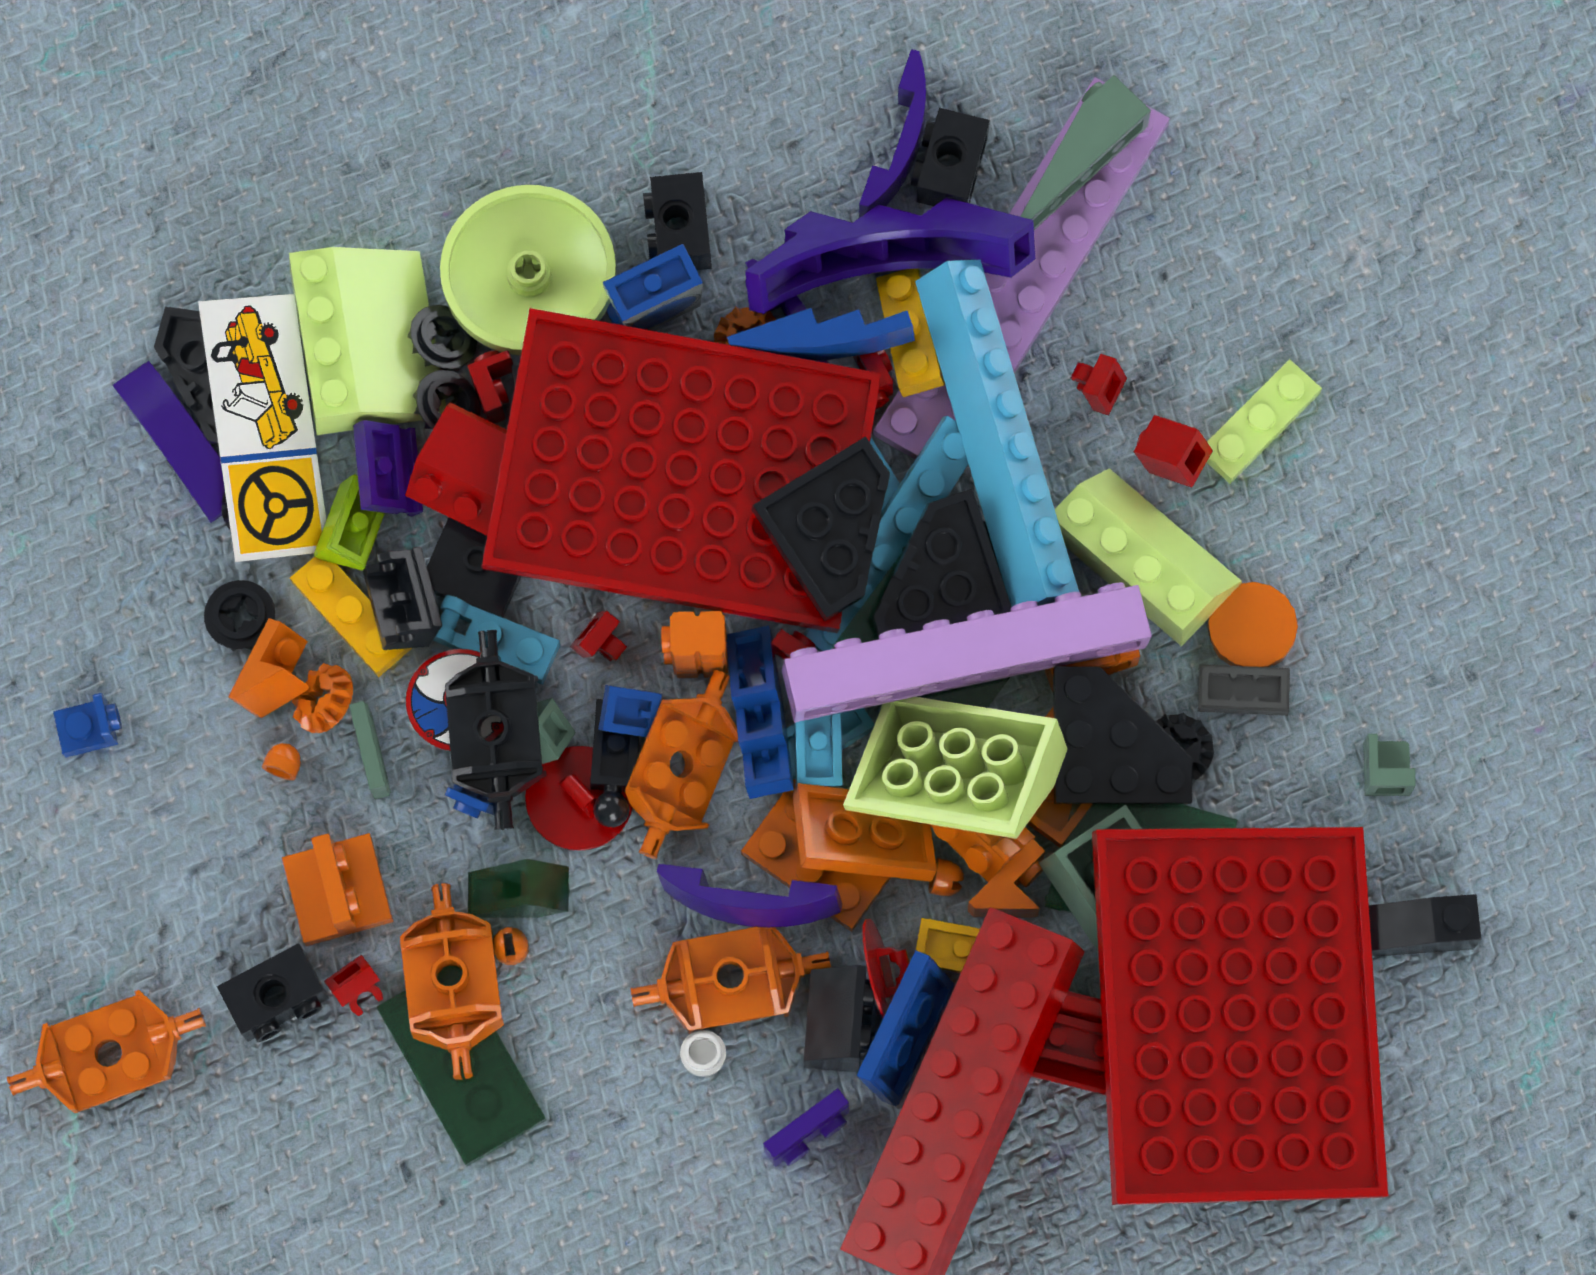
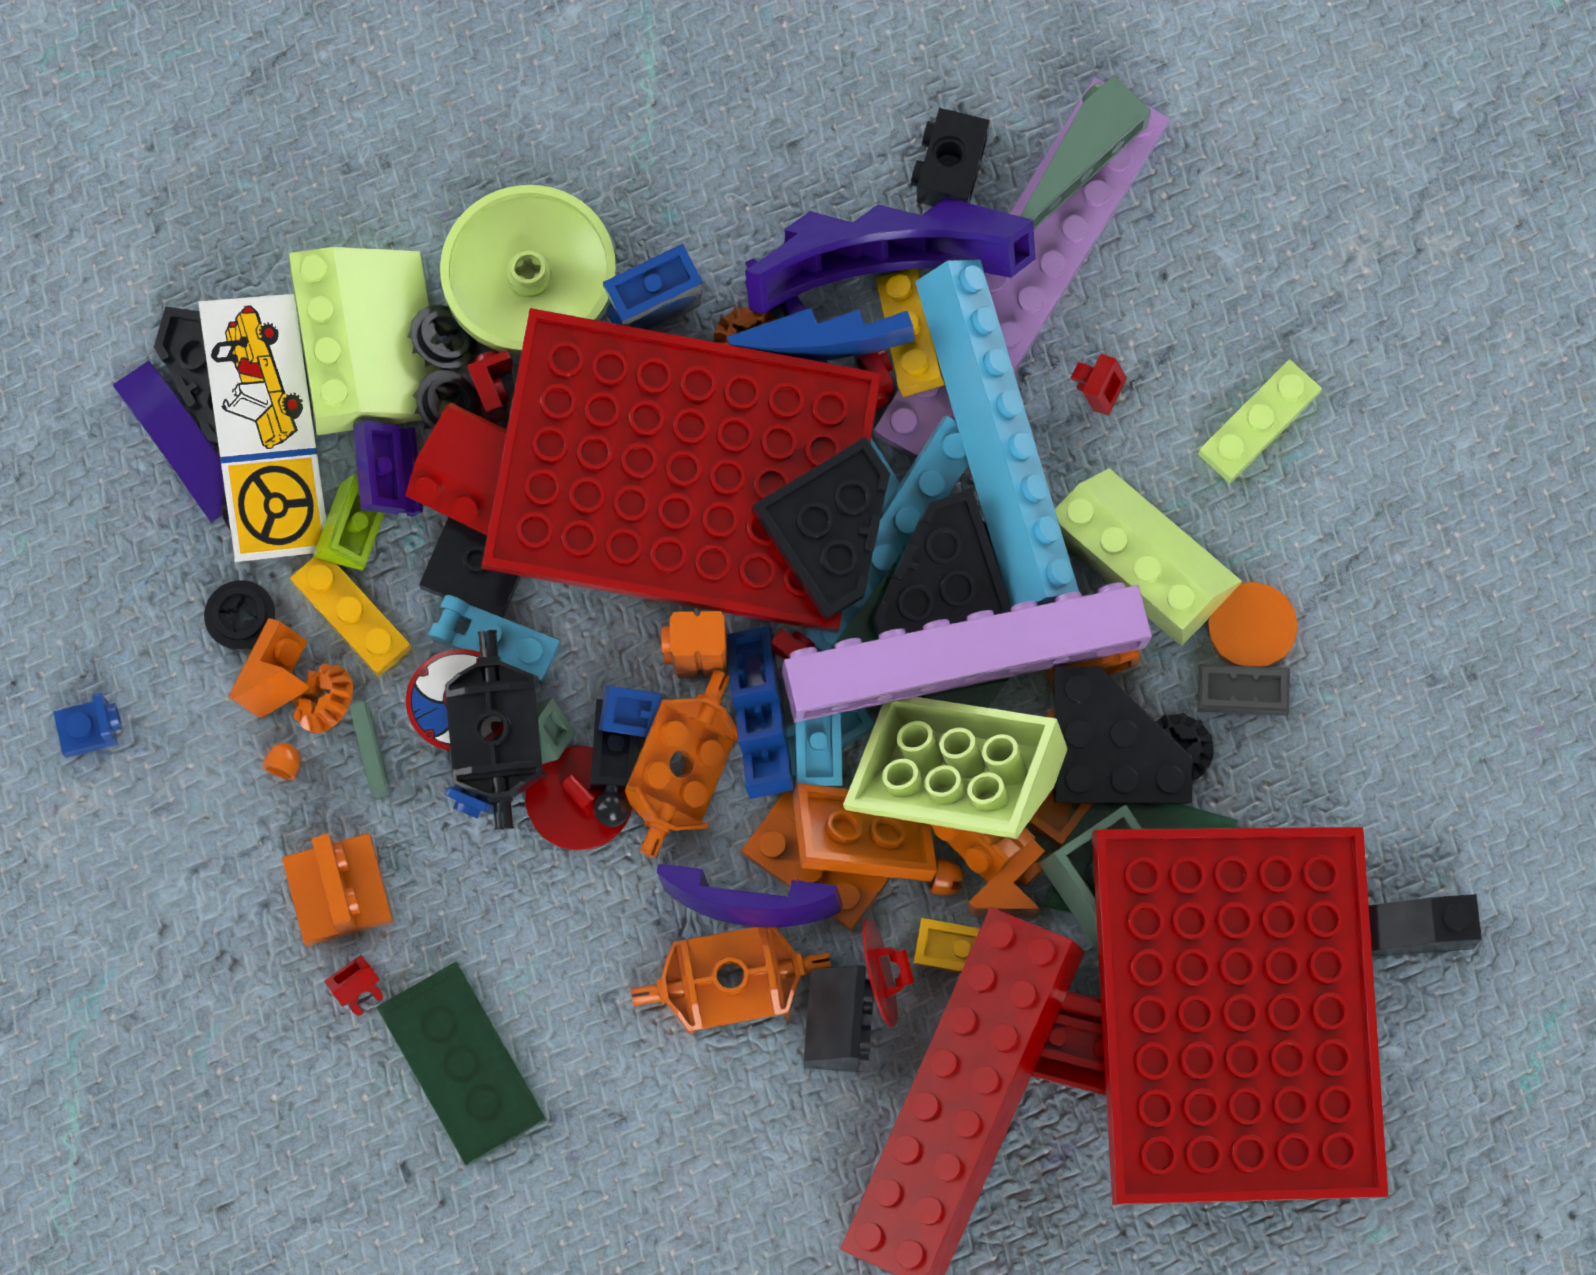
(69, 1052): orange plate -> none
(246, 994): black brick -> none
(402, 599): black hinge -> none
(455, 1014): orange plate -> none
(519, 890): clear green slope -> none
(520, 945): orange hinge -> none
(598, 638): red tile -> none
(683, 198): black brick -> none
(703, 1053): white plate -> none
(822, 1118): dark purple plate -> none
(884, 183): dark purple slope -> none
(905, 1029): blue tile -> none
(1172, 450): red brick -> none
(1387, 768): sand green panel -> none

